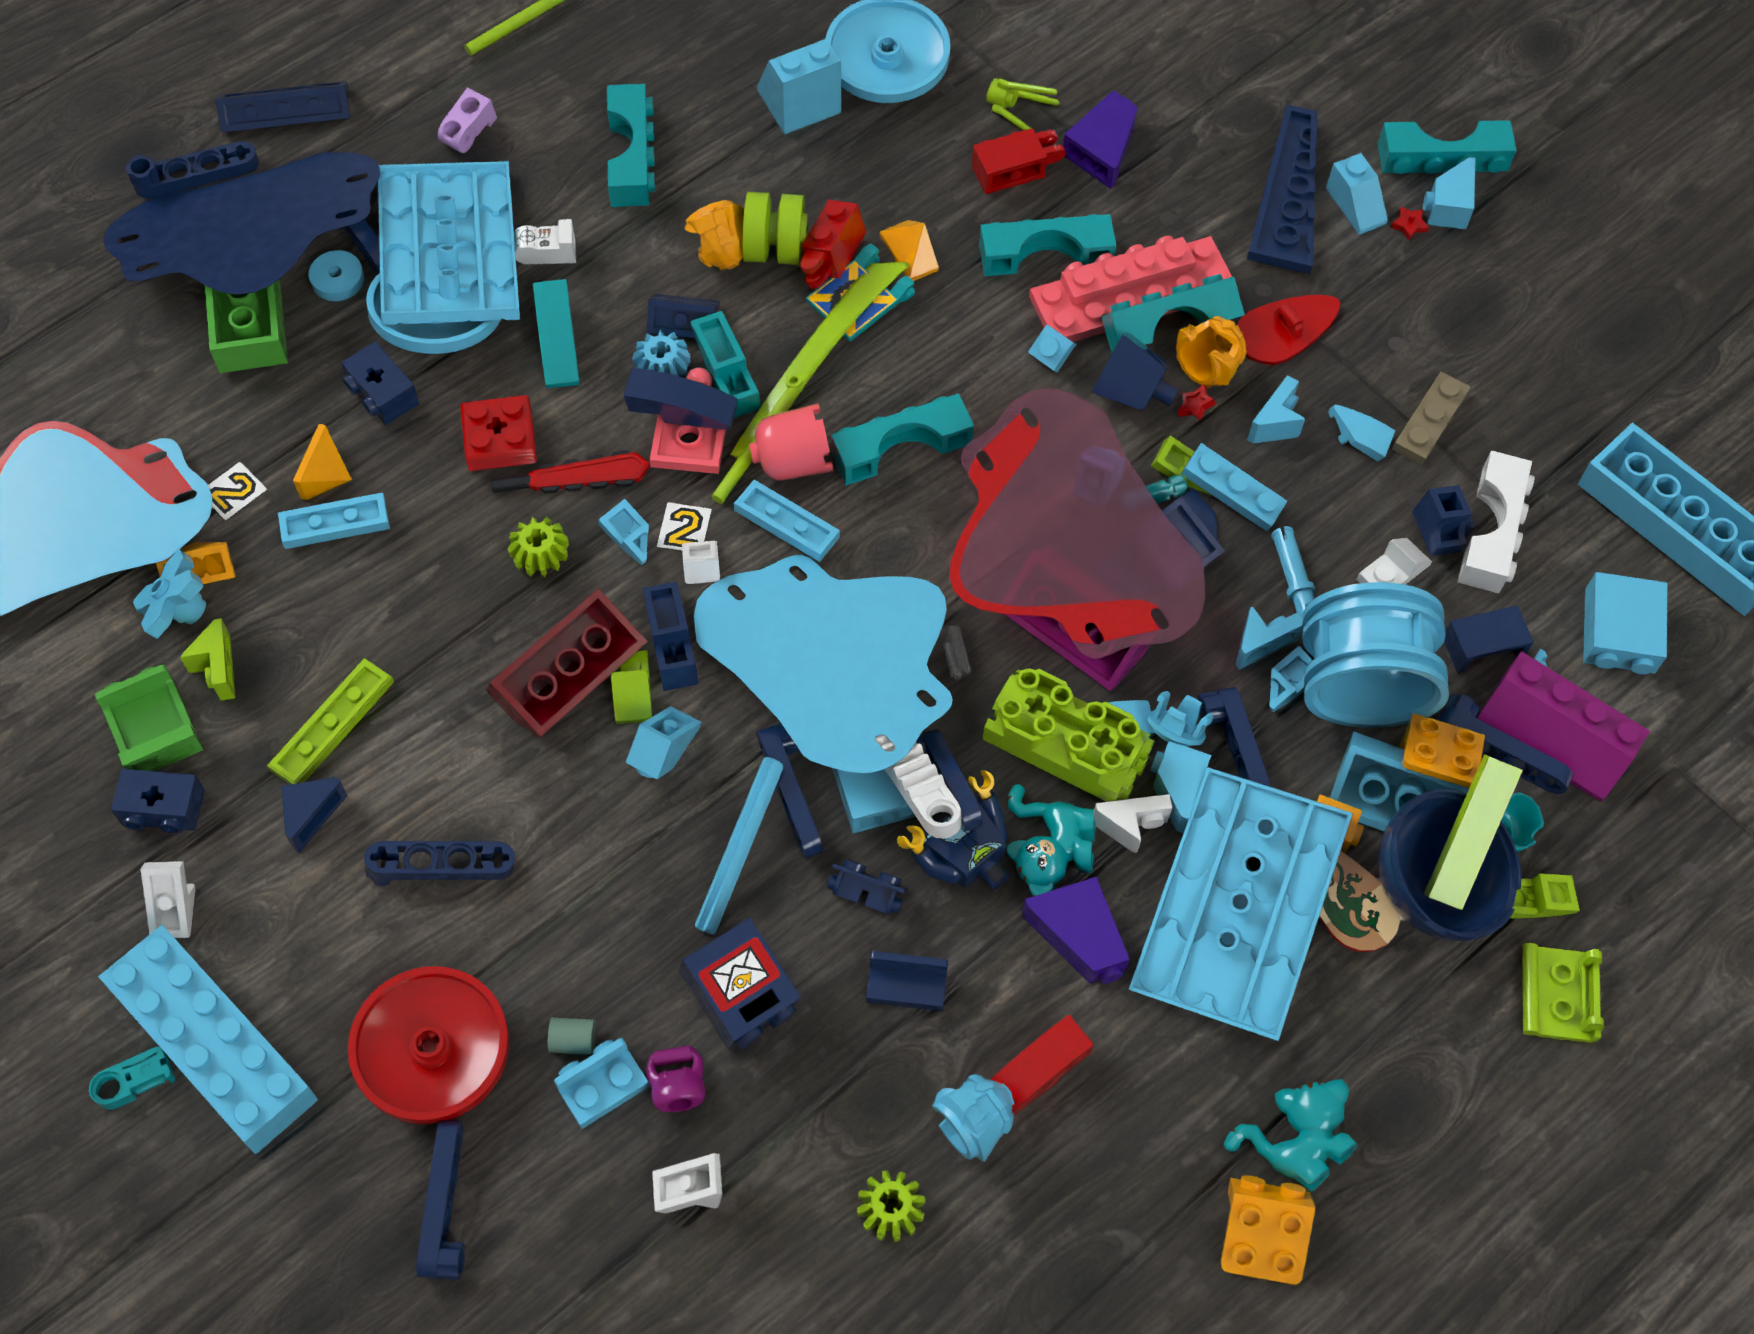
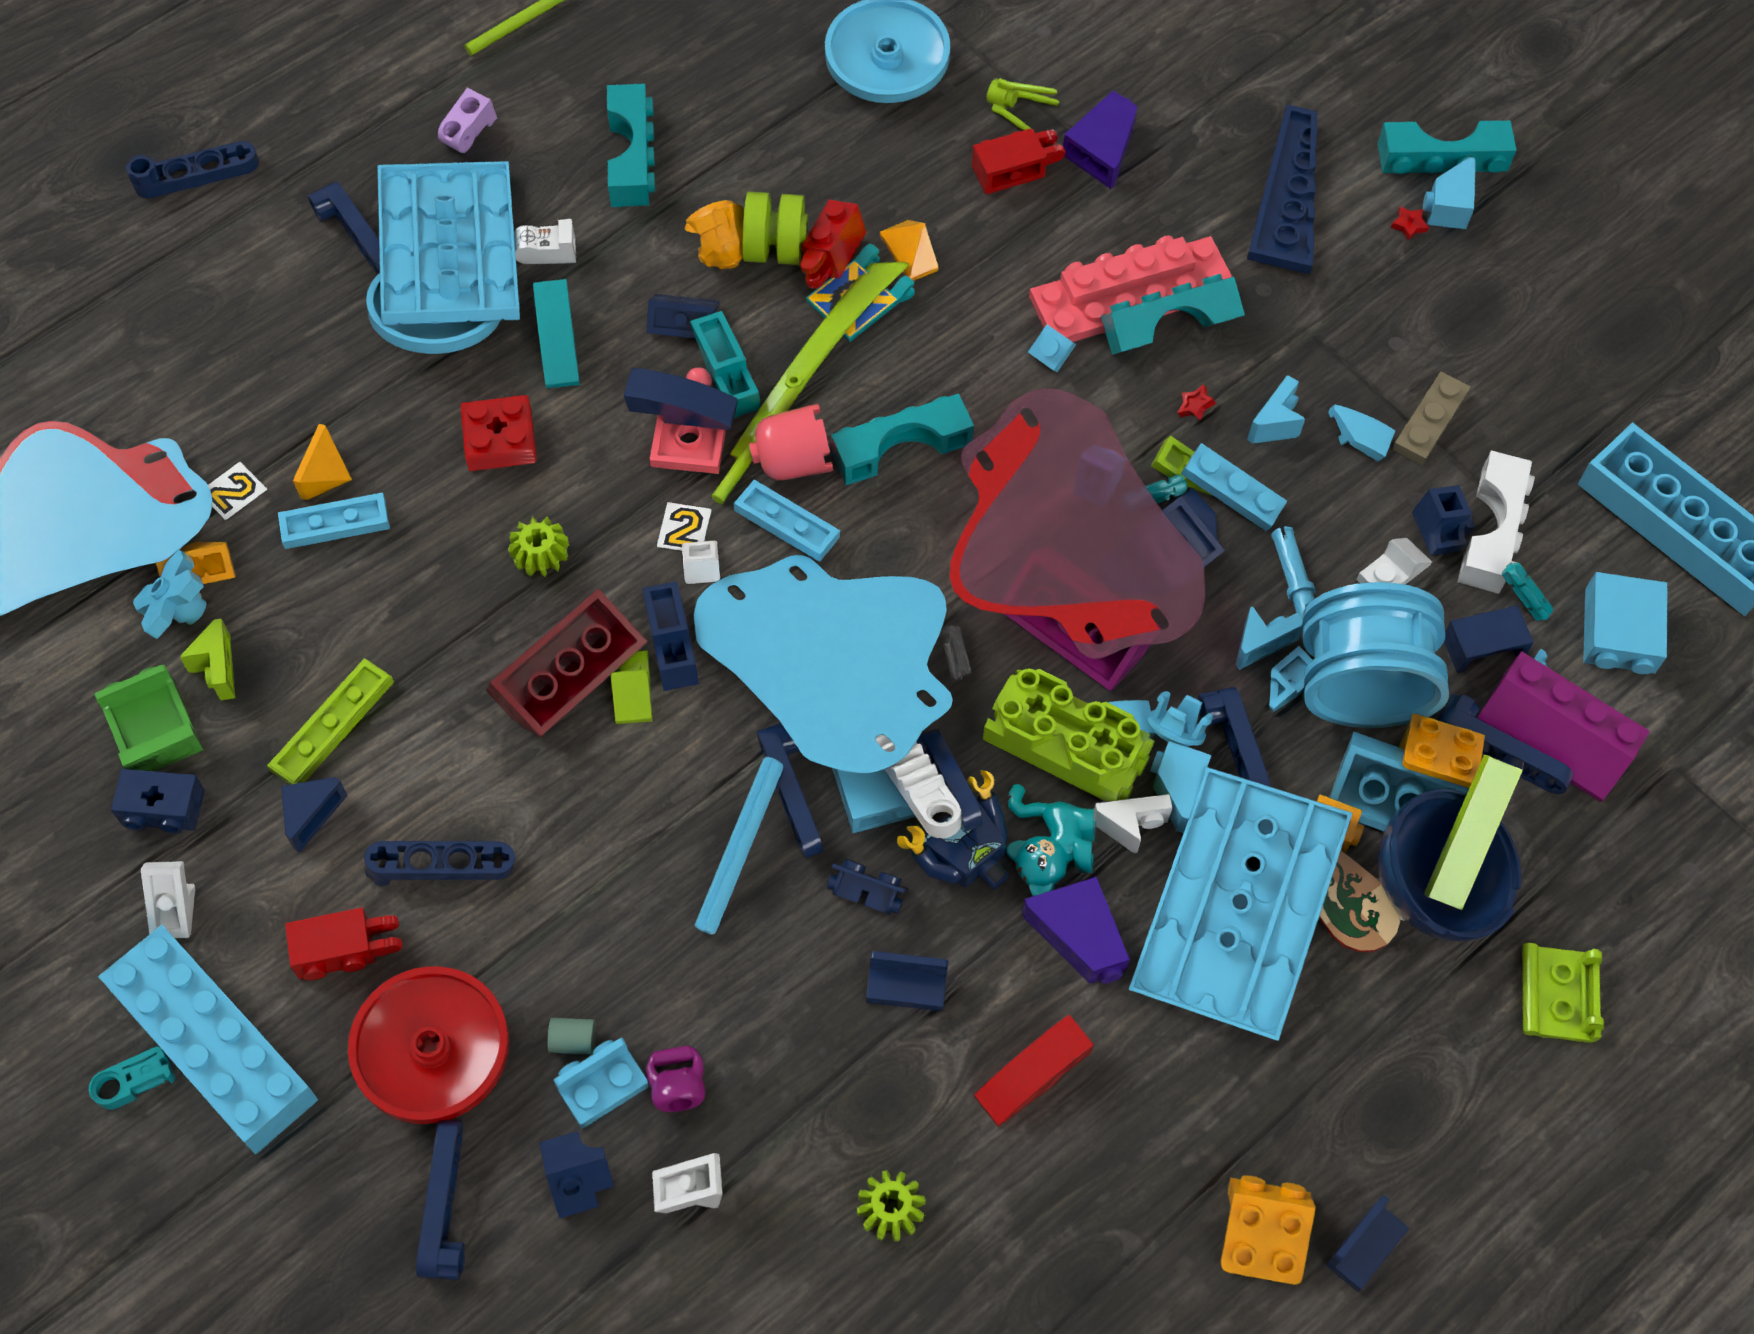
(246, 328): bright green brick -> none
(247, 228): dark blue piece -> none
(283, 106): dark blue fence -> none
(338, 942): none -> red hinge
(340, 287): medium azure piece -> none
(379, 383): dark blue brick -> none
(574, 1173): none -> dark blue brick
(597, 471): red sword -> none
(627, 530): medium azure slope -> none
(662, 354): medium azure gear -> none
(662, 742): medium azure slope -> none
(733, 974): dark blue container -> none
(802, 86): medium azure slope -> none
(975, 1115): medium azure helmet -> none
(1008, 244): teal arch -> none
(1135, 375): dark blue torso -> none
(1211, 351): light orange helmet -> none
(1286, 327): red shield -> none
(1313, 1113): teal animal -> none
(1357, 193): medium azure slope -> none
(1367, 1245): none -> dark blue panel
(1522, 820): teal hair -> none
(1527, 591): none -> teal axle
(1545, 897): lime slope -> none

